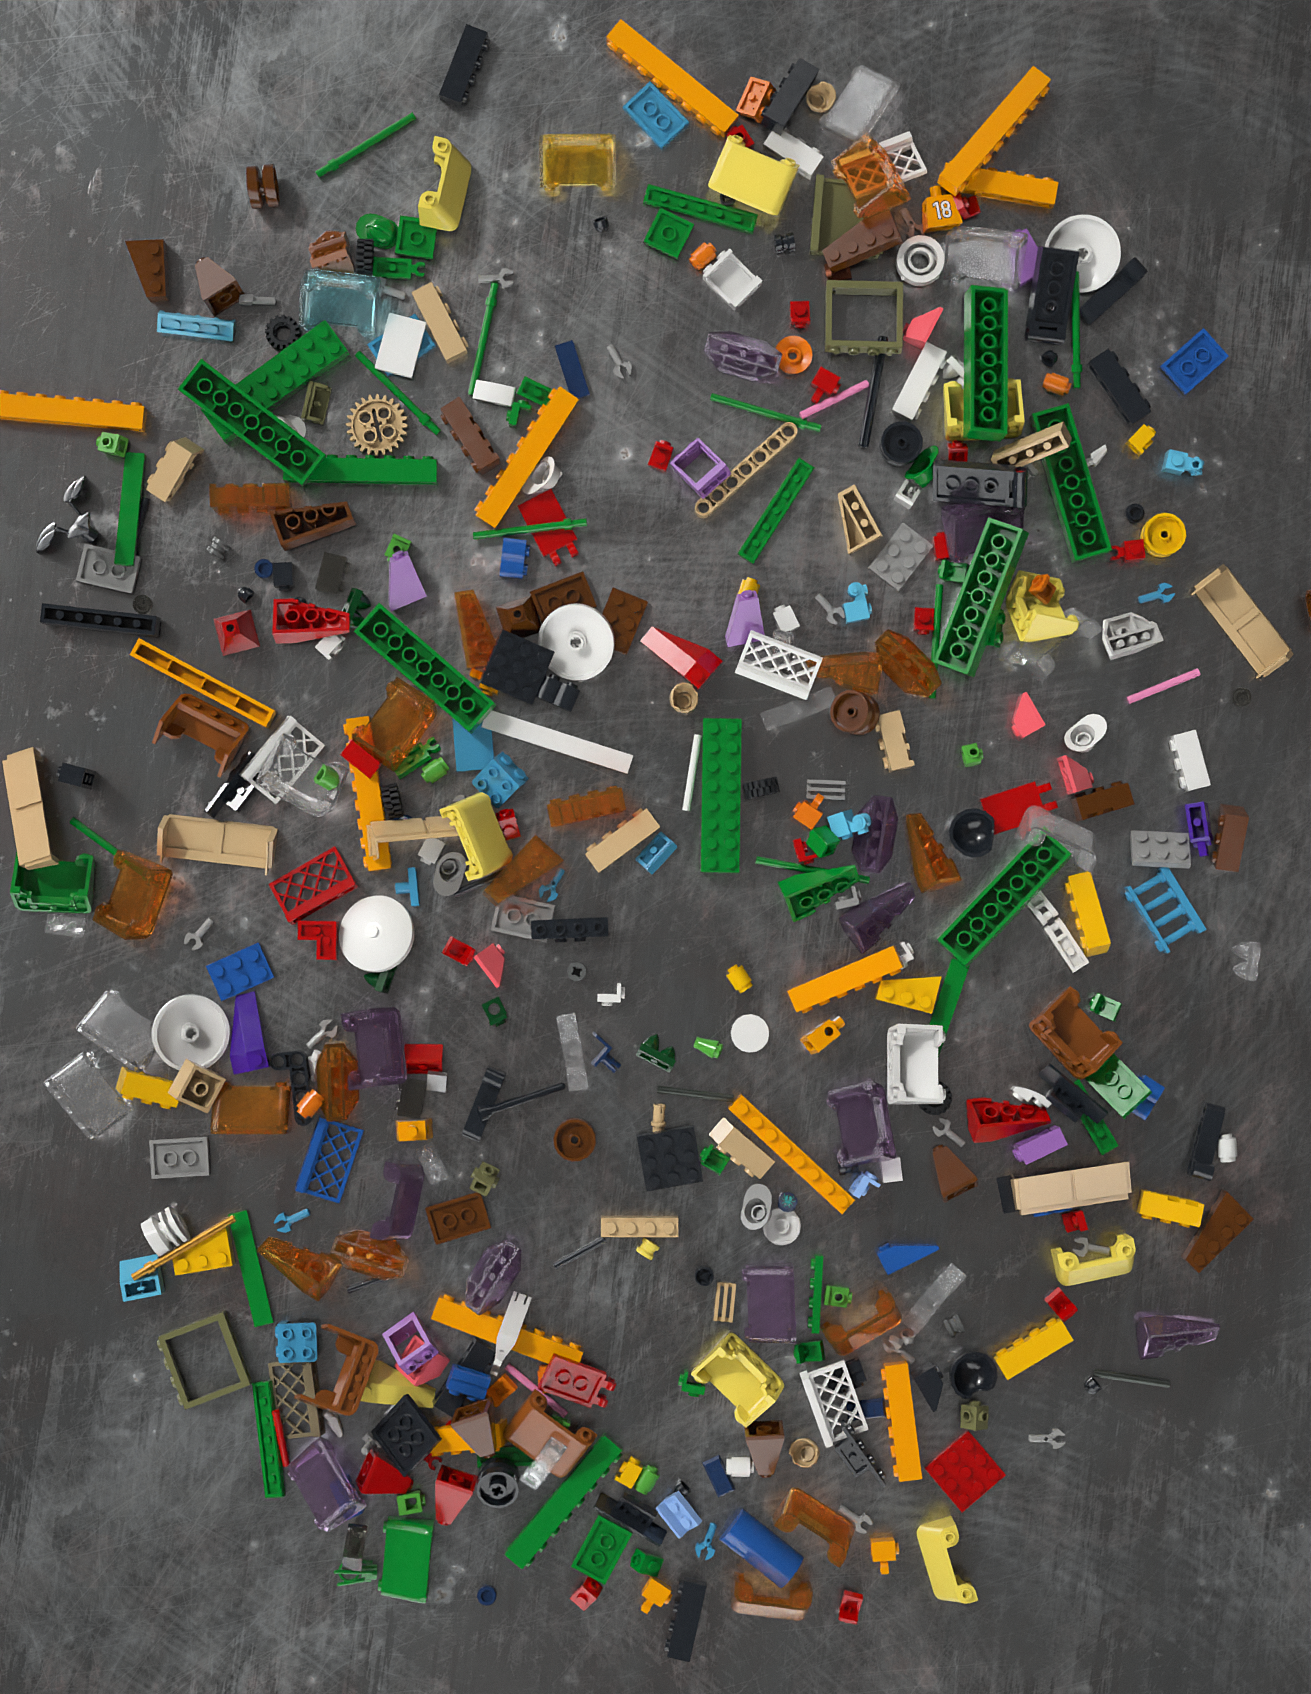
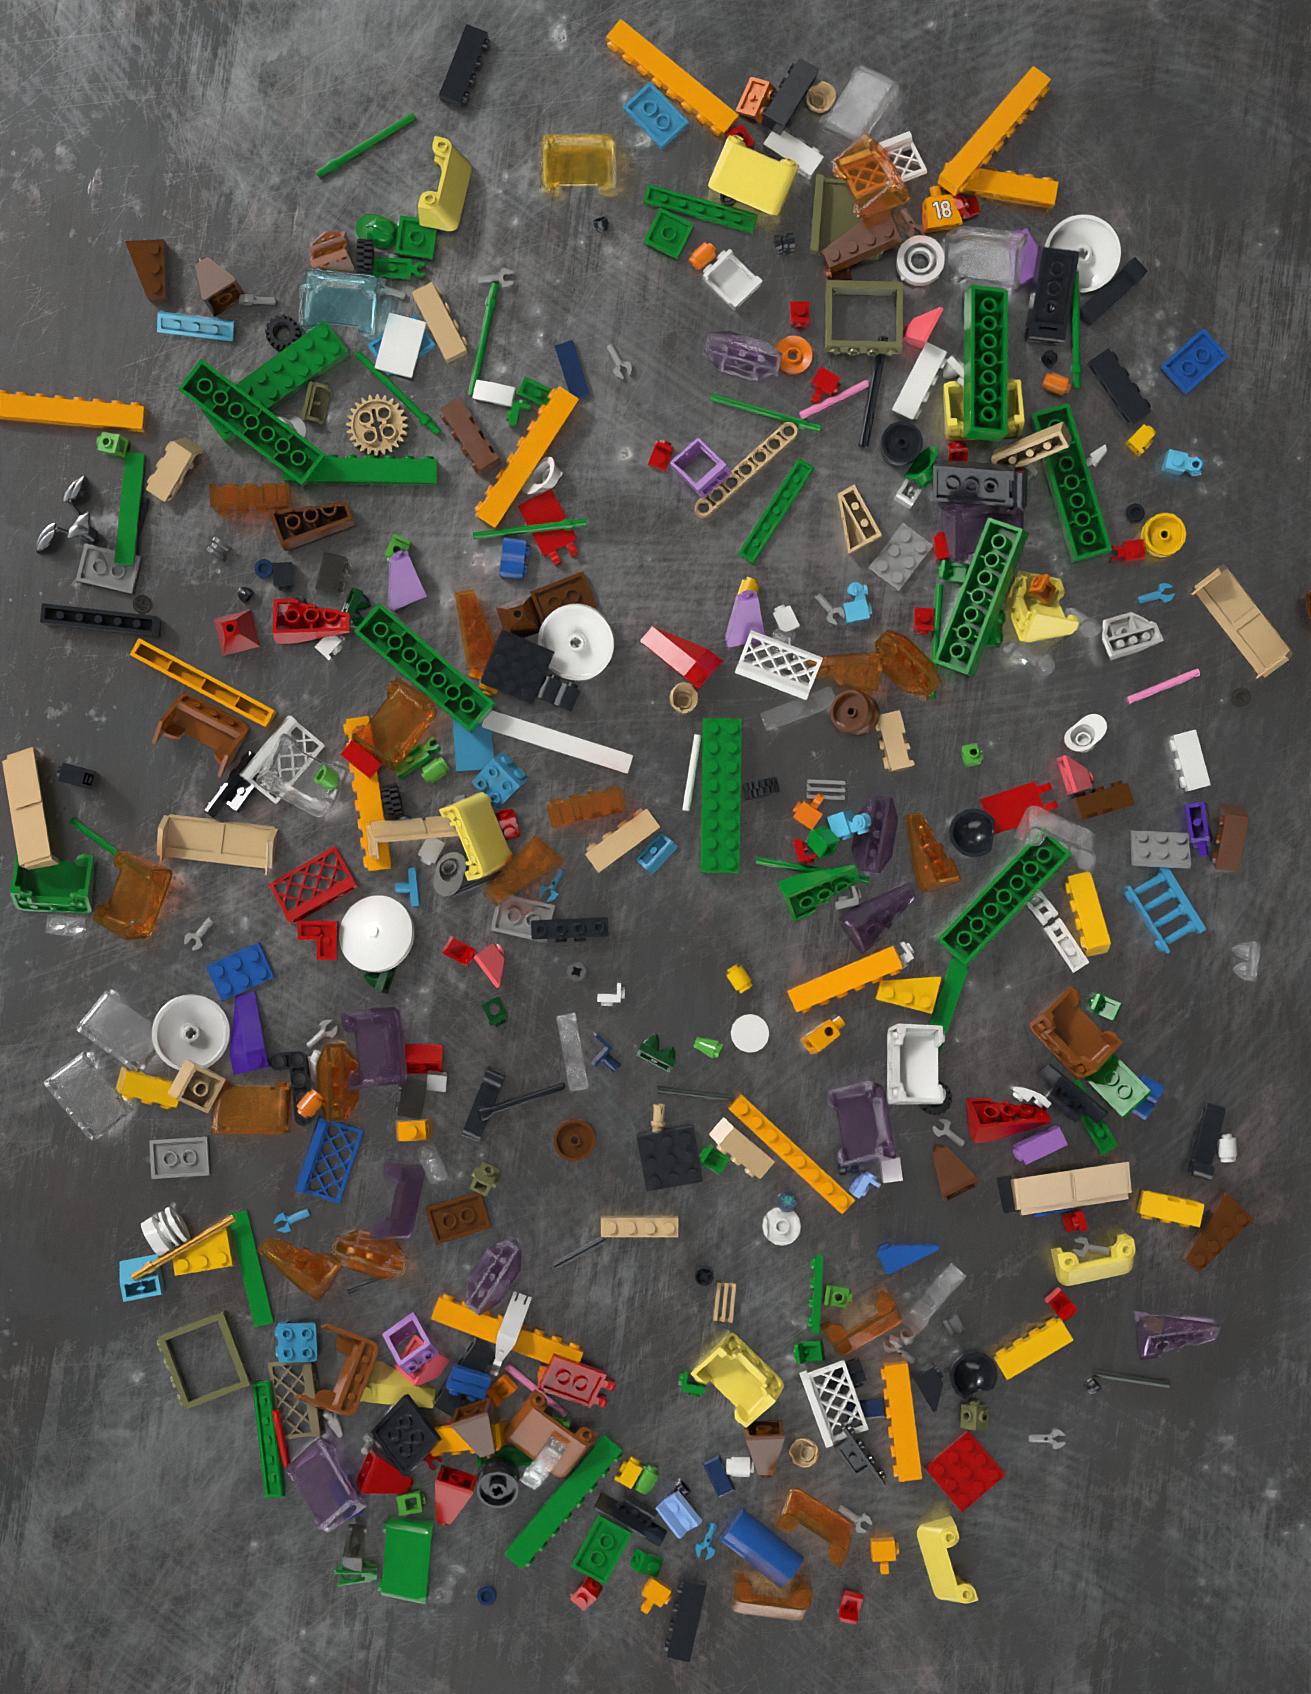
(262, 186): reddish brown wheel -> none
(624, 616): reddish brown plate -> none
(647, 1248): light yellow wheel -> none
(756, 1207): light grey piece -> none
(770, 1303): clear purple windscreen -> none
(1025, 717): coral slope -> none

